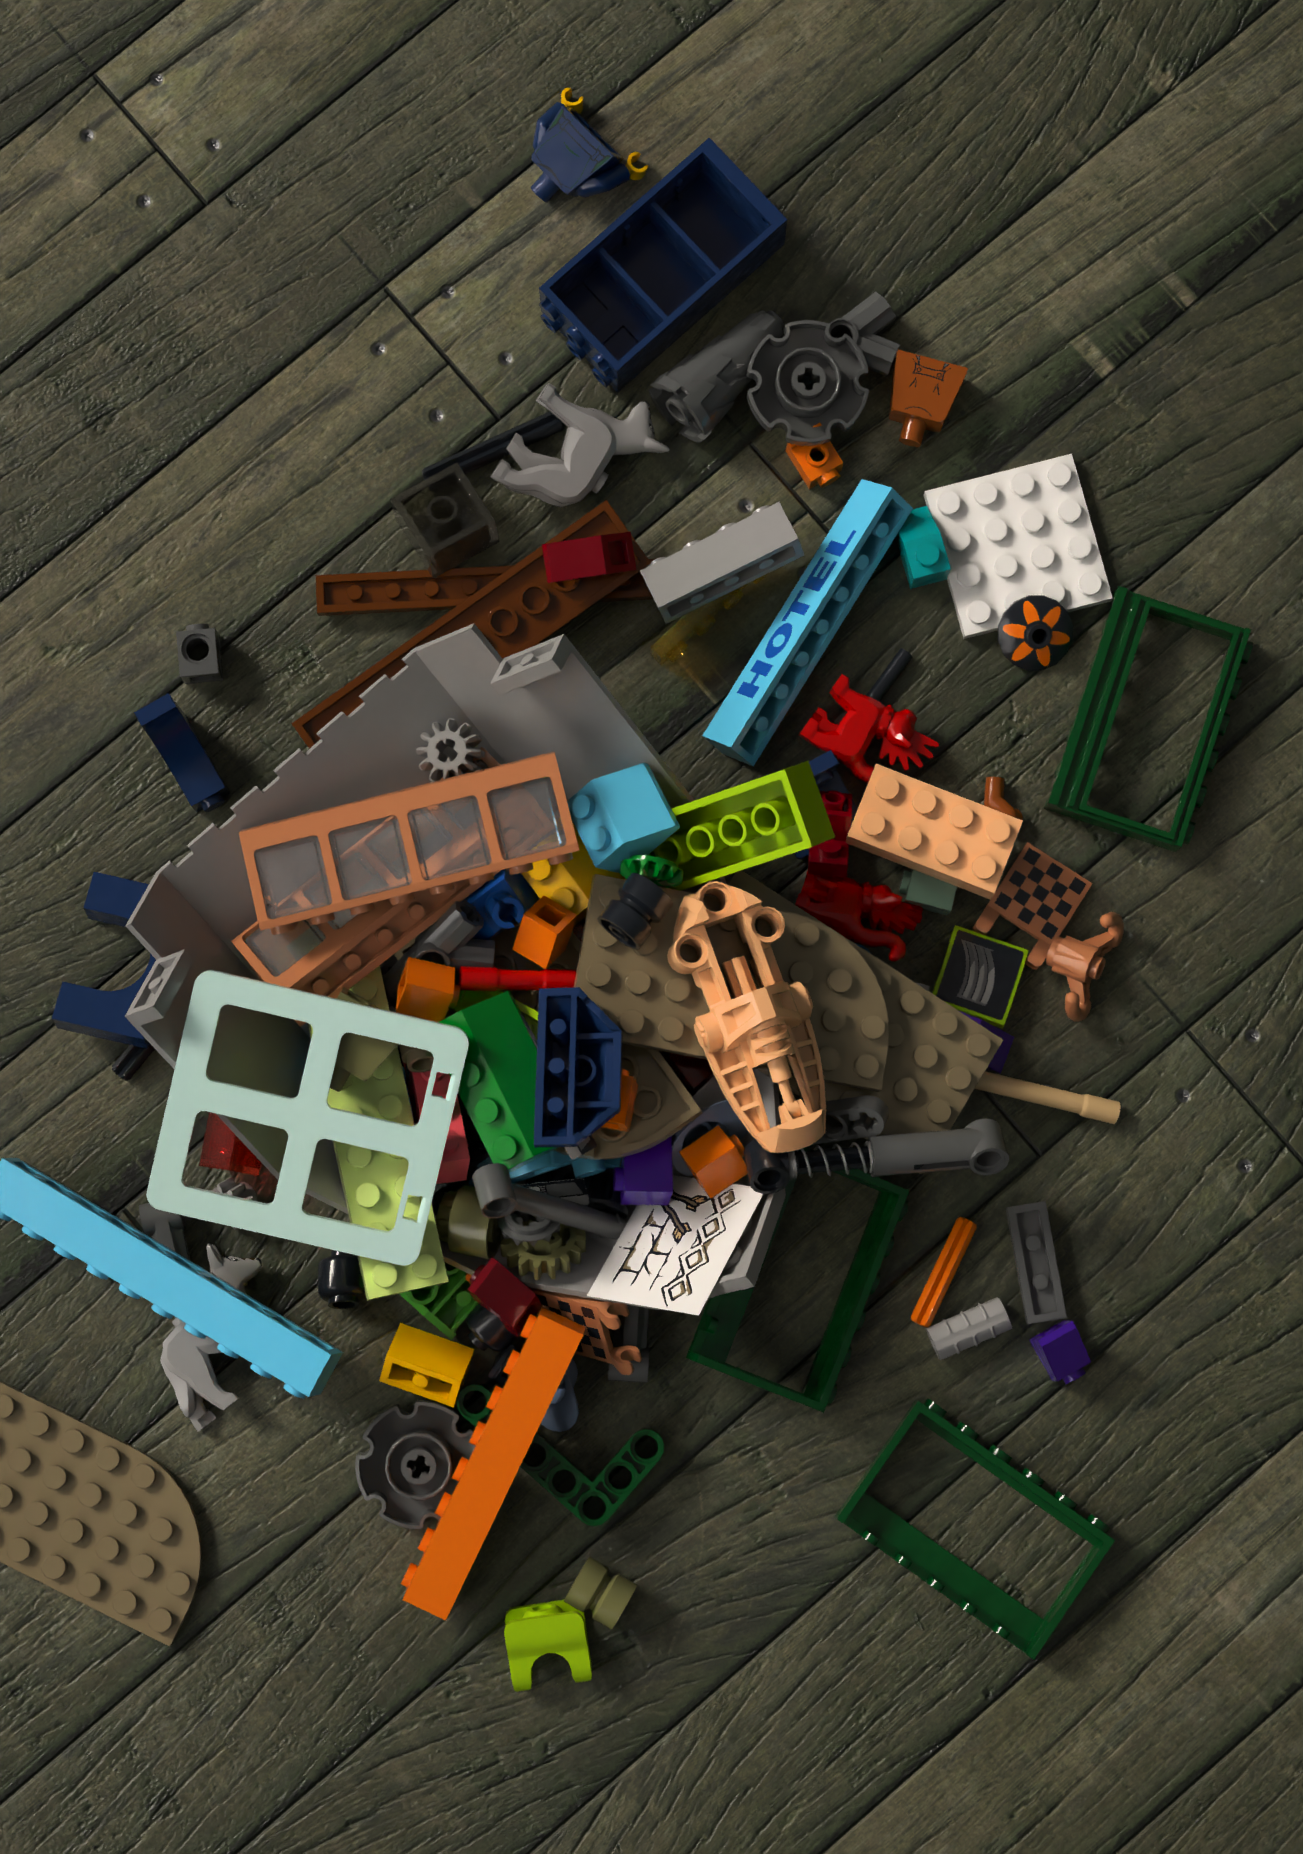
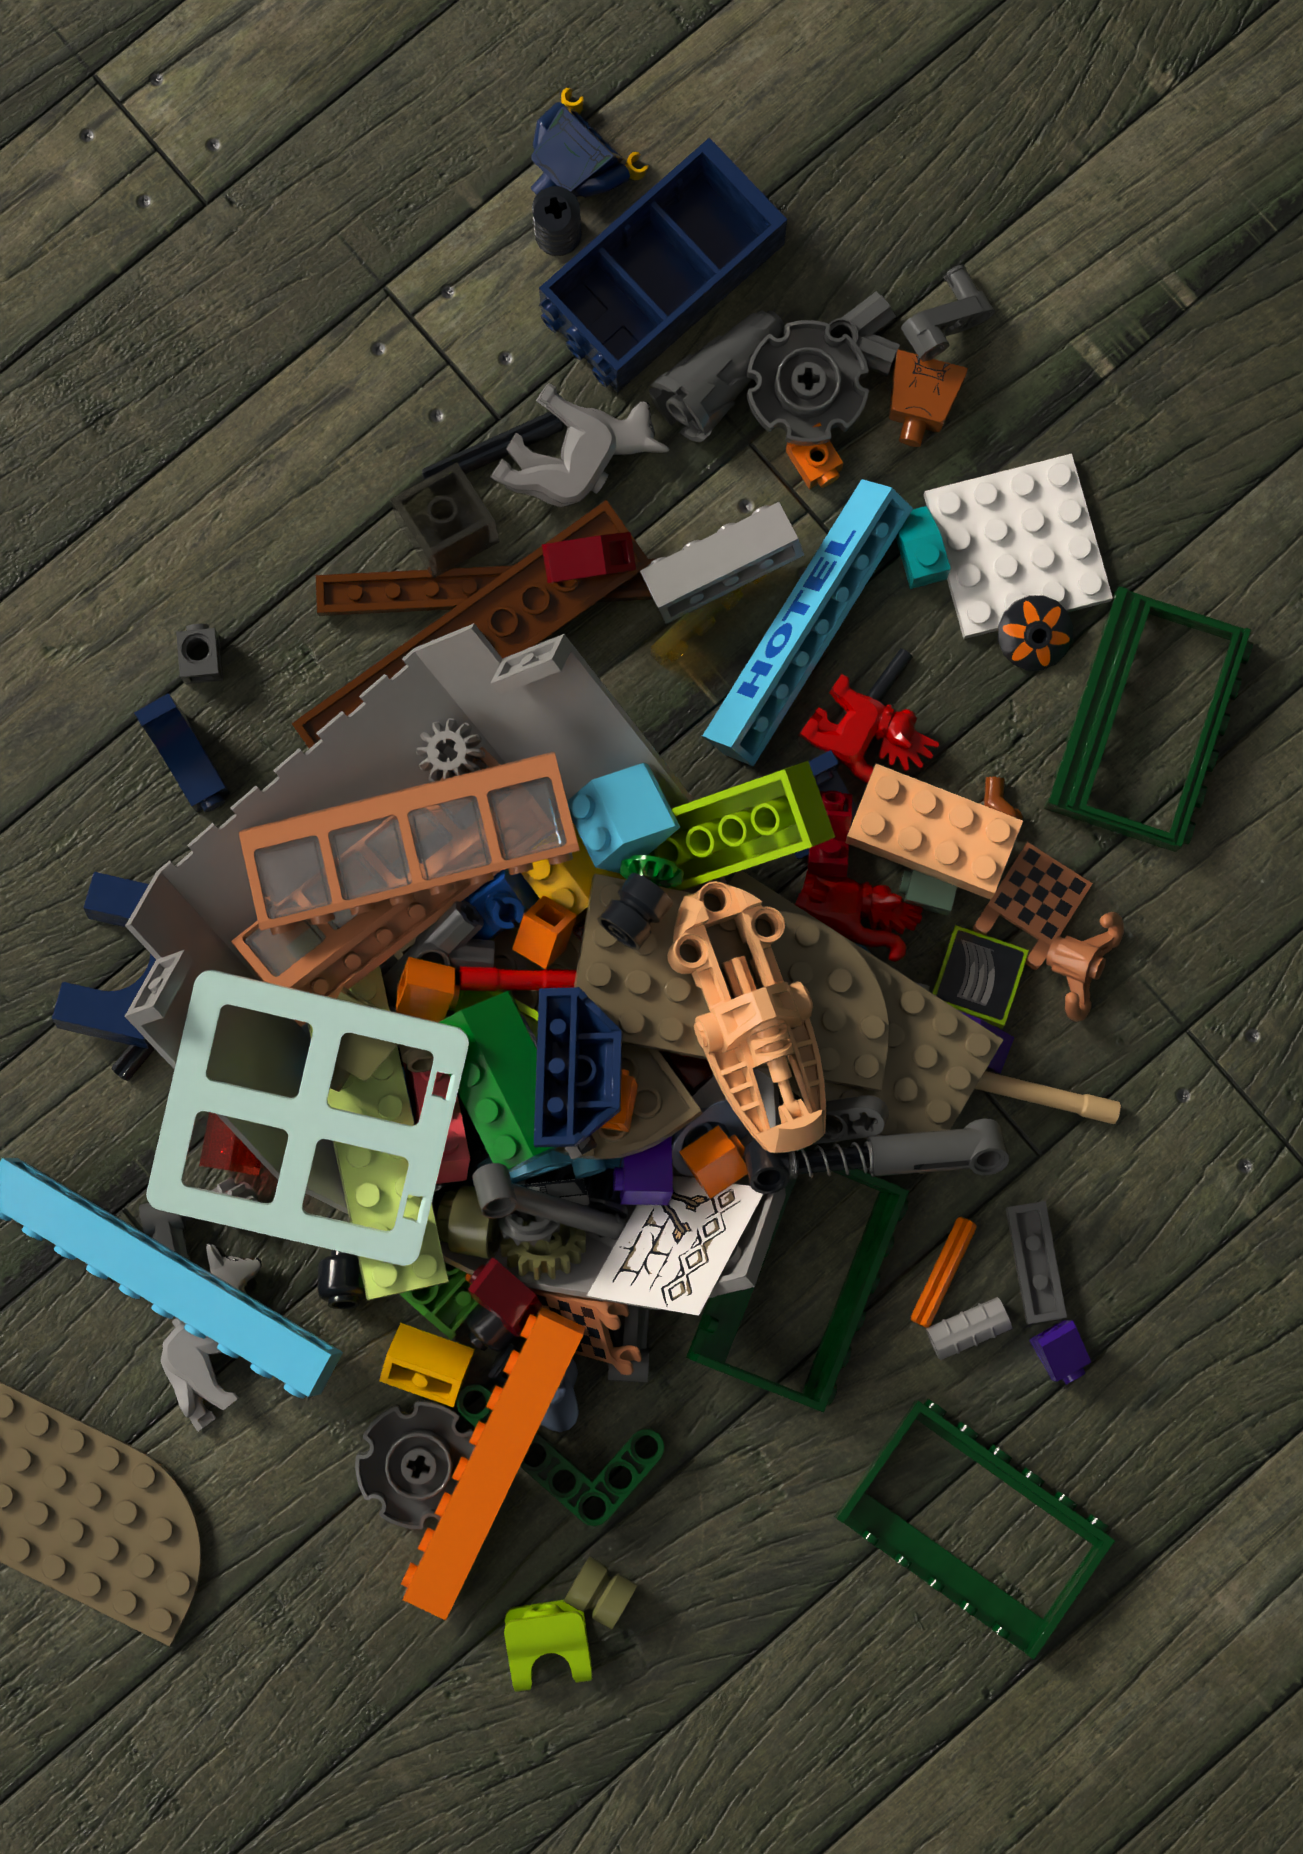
(556, 221): none -> black piece
(929, 328): none -> dark grey beam

